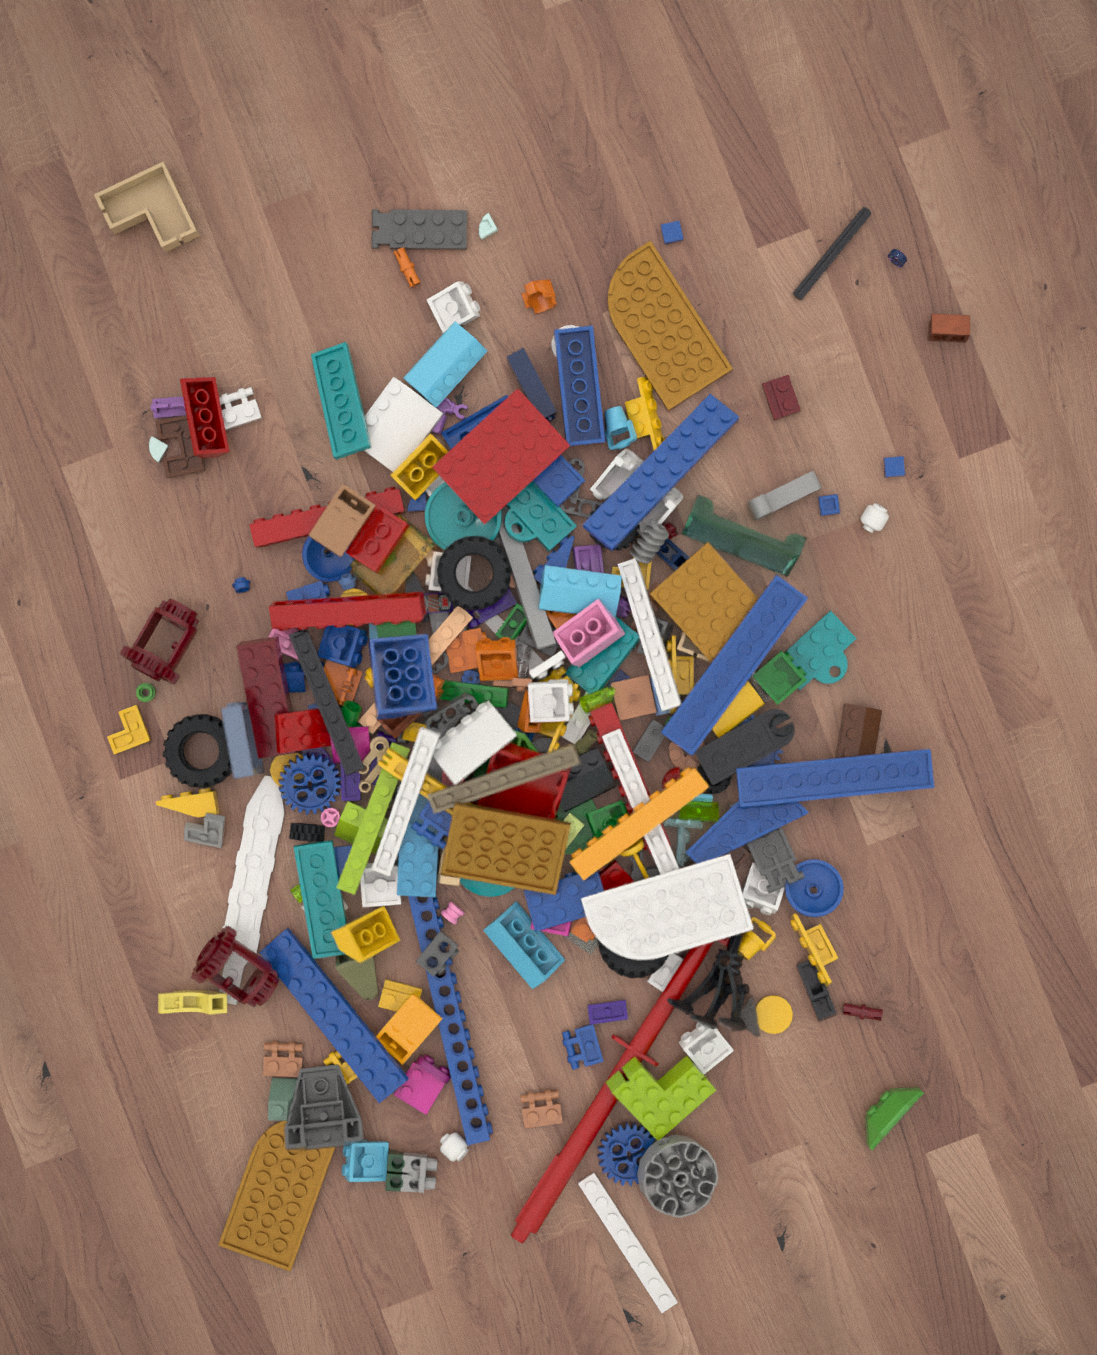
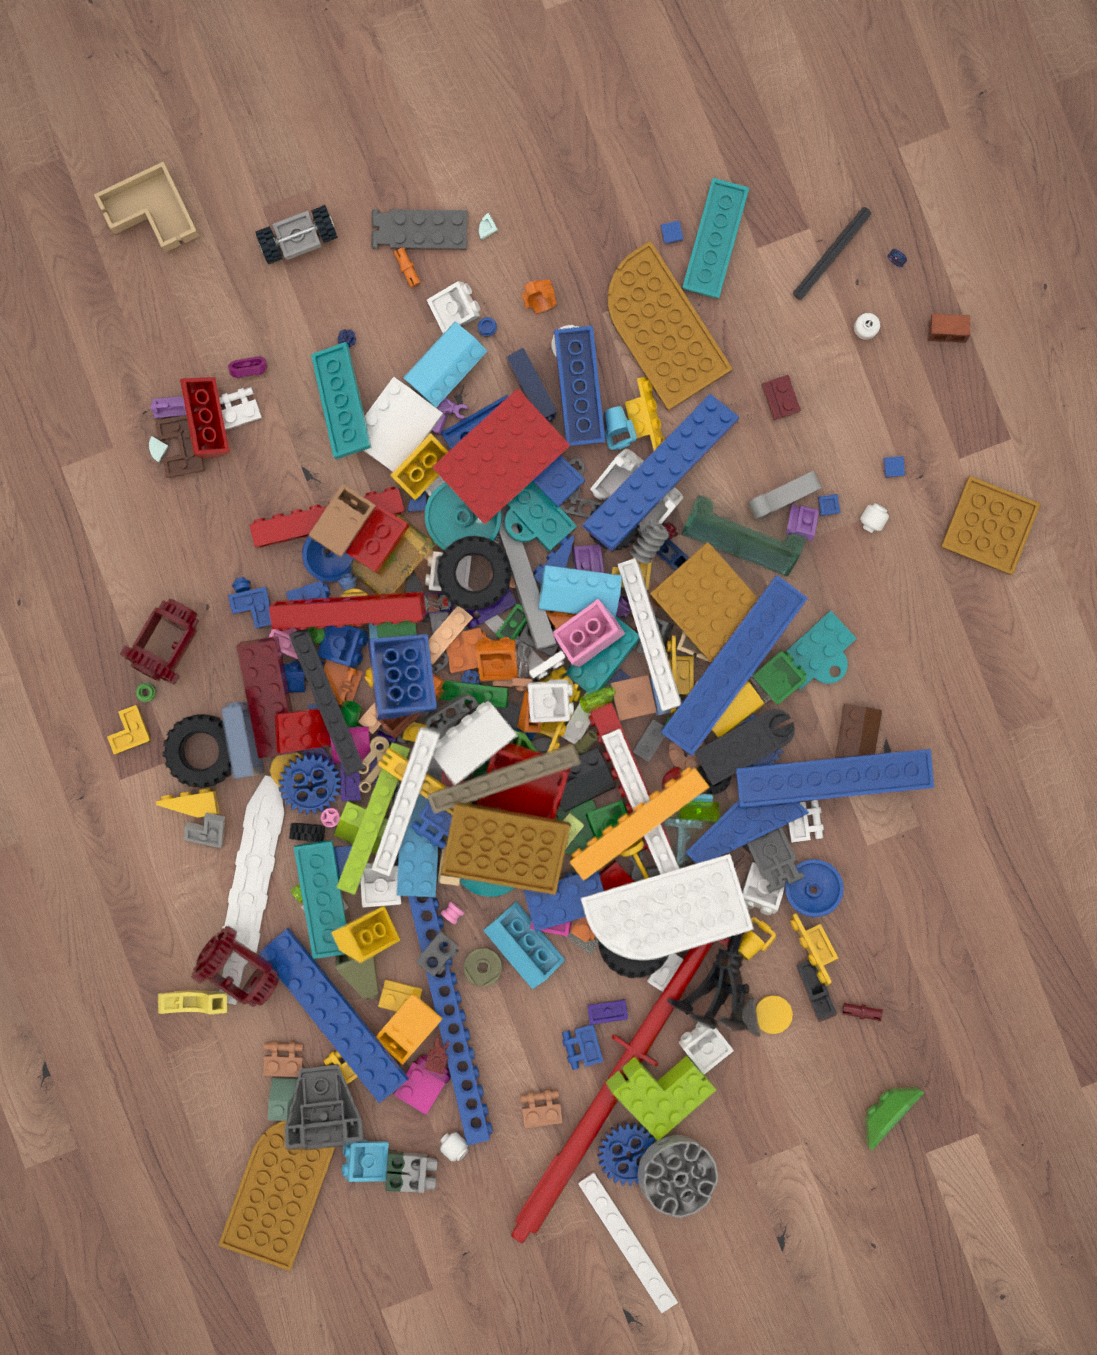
(247, 367): none -> magenta plate
(254, 600): none -> blue plate
(296, 235): none -> plate
(316, 635): none -> bright green plate
(346, 333): none -> clear blue plate
(437, 1059): none -> clear red plate
(472, 962): none -> olive plate
(487, 326): none -> blue plate
(715, 238): none -> teal plate
(799, 828): none -> white plate
(802, 521): none -> medium lavender plate
(861, 328): none -> white head
(990, 525): none -> pearl gold plate

